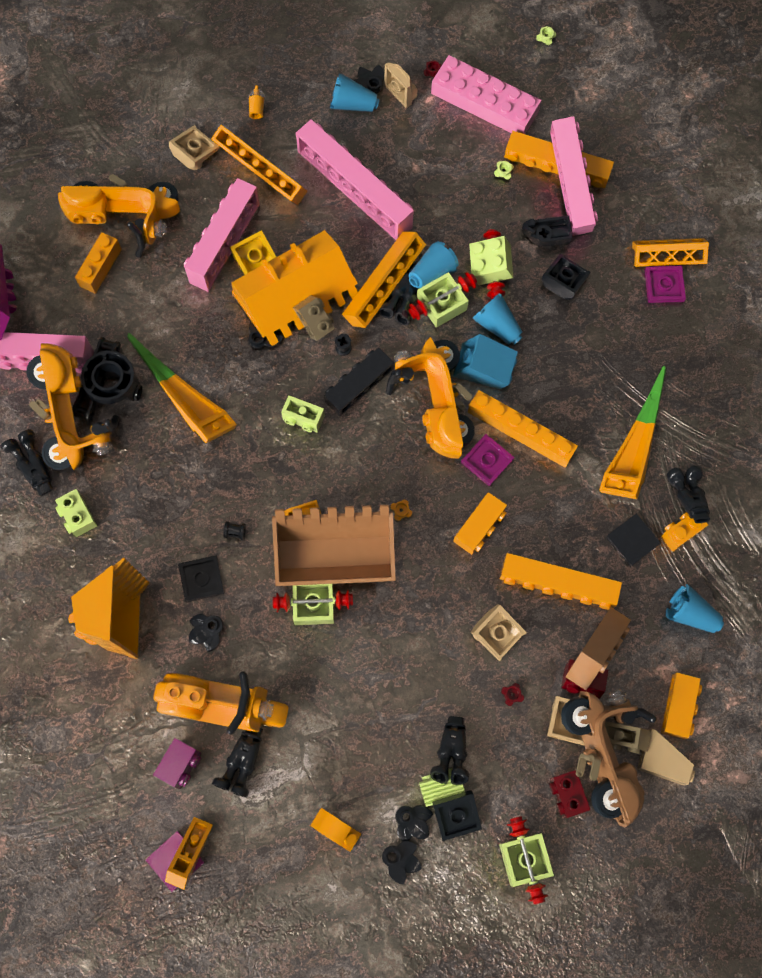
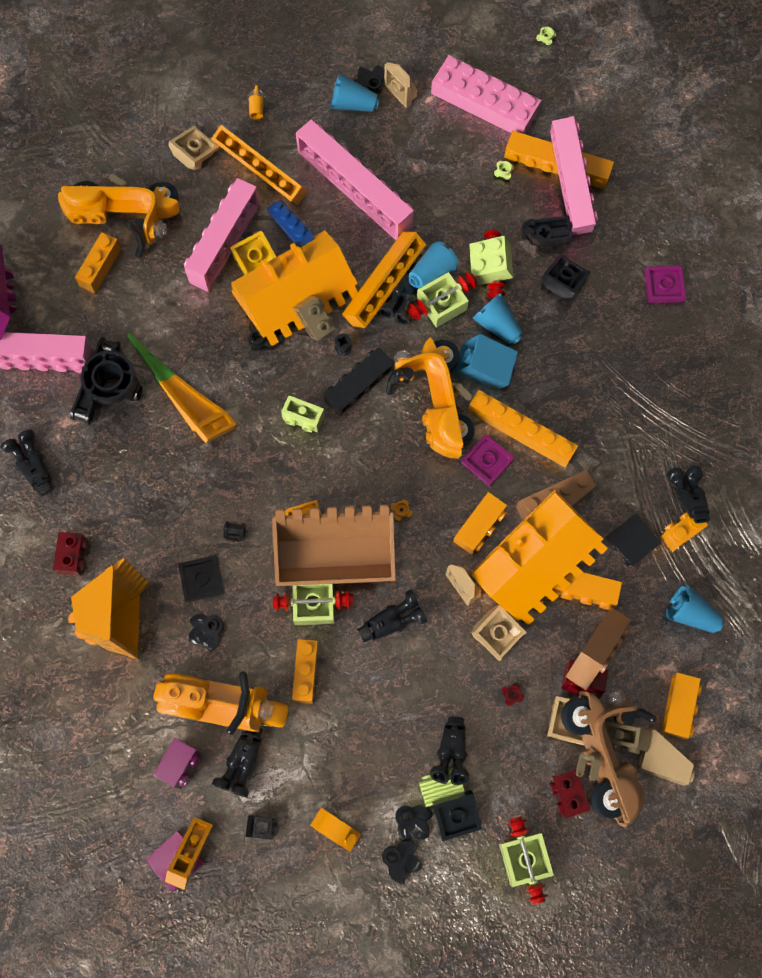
(57, 374): light orange piece -> none
(70, 553): none -> dark red brick
(75, 513): yellowish green brick -> none
(261, 827): none -> black window
(290, 223): none -> blue plate
(305, 671): none -> light orange brick
(388, 622): none -> black piece
(432, 65): dark red plate -> none
(463, 583): none -> tan slope
(538, 558): none -> light orange piece
(571, 489): none -> medium nougat wedge
(630, 463): light orange plate -> none
(670, 245): light orange fence -> none

